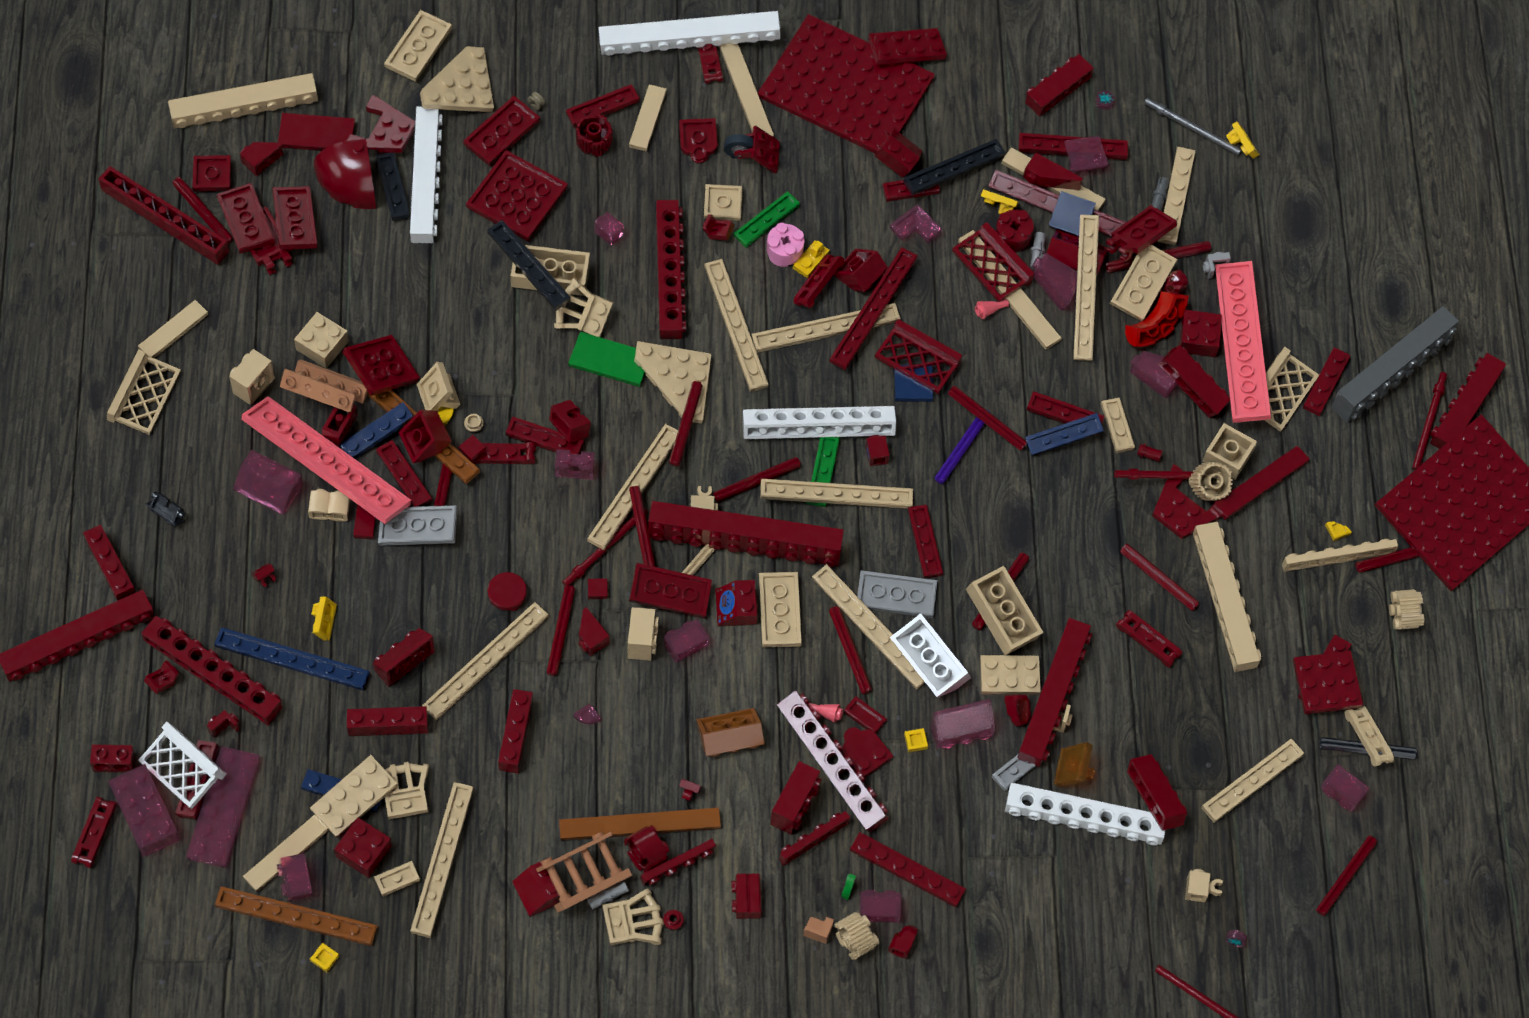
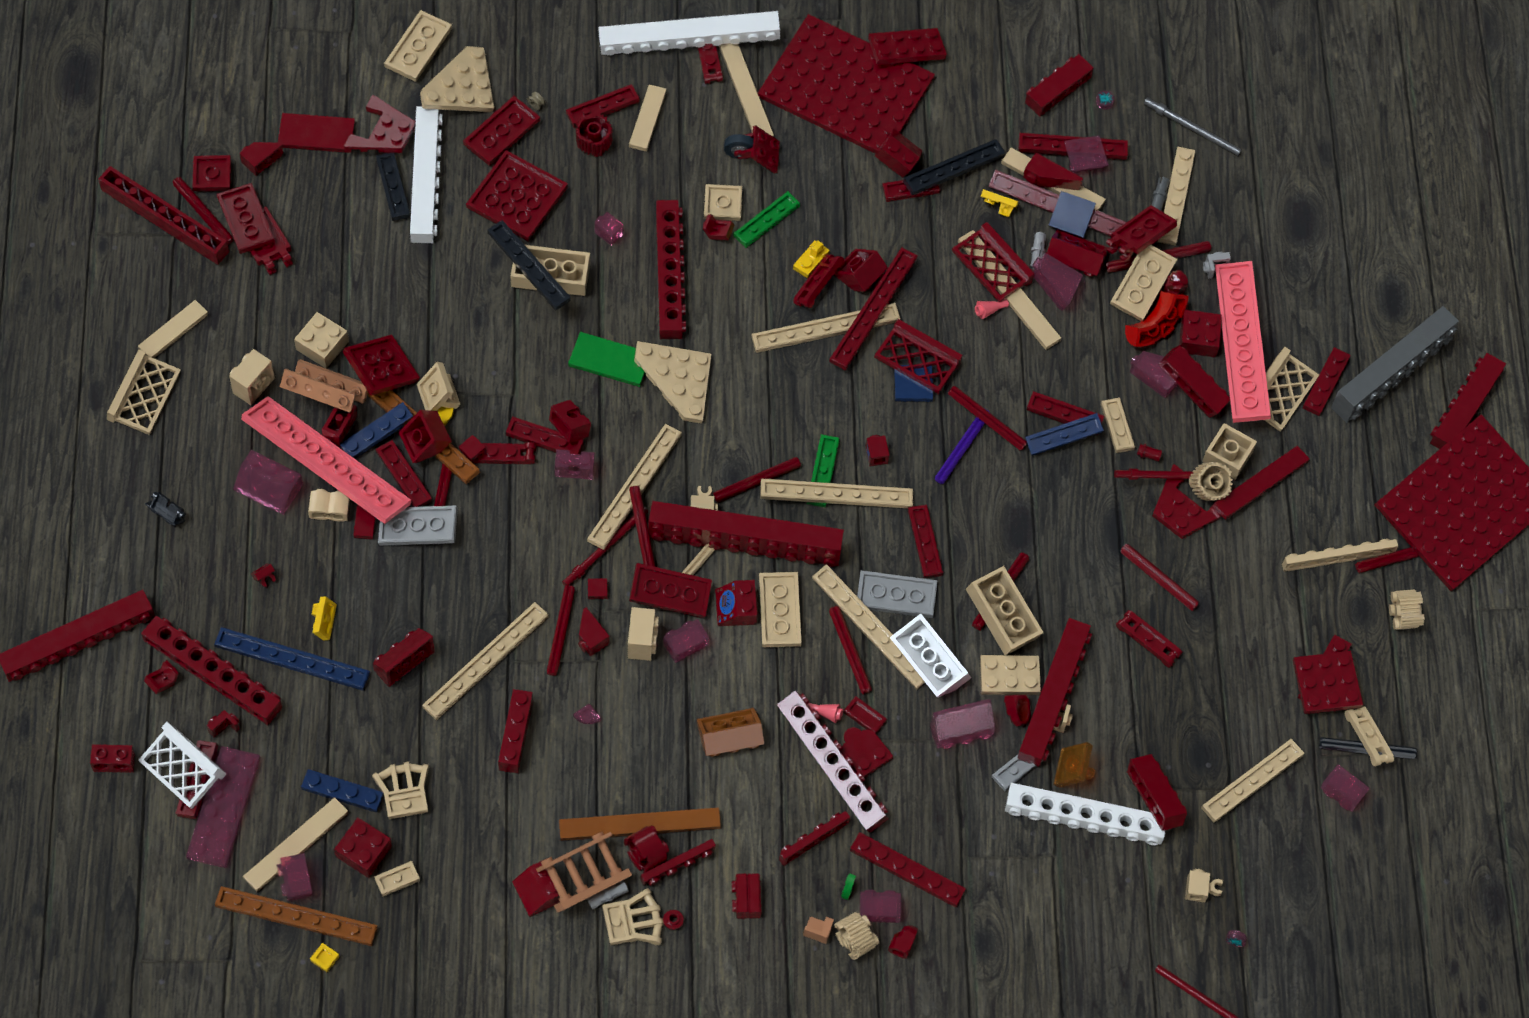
(93, 832): dark red plate -> none
(108, 562): dark red brick -> none
(144, 810): clear pink brick -> none
(243, 100): tan brick -> none
(294, 217): dark red plate -> none
(346, 173): dark red brick -> none
(353, 796): tan plate -> none
(387, 721): dark red brick -> none
(442, 860): tan plate -> none
(473, 423): tan plate -> none
(507, 591): dark red tile -> none
(594, 313): tan plate -> none
(685, 424): dark red axle -> none
(690, 787): dark red tile -> none
(698, 138): dark red plate -> none
(736, 325): tan tile -> none
(785, 244): bright pink brick -> none
(796, 798): dark red brick -> none
(819, 422): white brick -> none
(916, 220): clear pink plate -> none
(916, 740): yellow tile -> none
(1015, 229): dark red brick -> none
(1086, 287): tan tile -> none
(1226, 597): tan brick -> none
(1239, 135): yellow hinge -> none
(1337, 530): yellow tile -> none
(1346, 875): dark red axle -> none
(1438, 391): dark red bar -> none

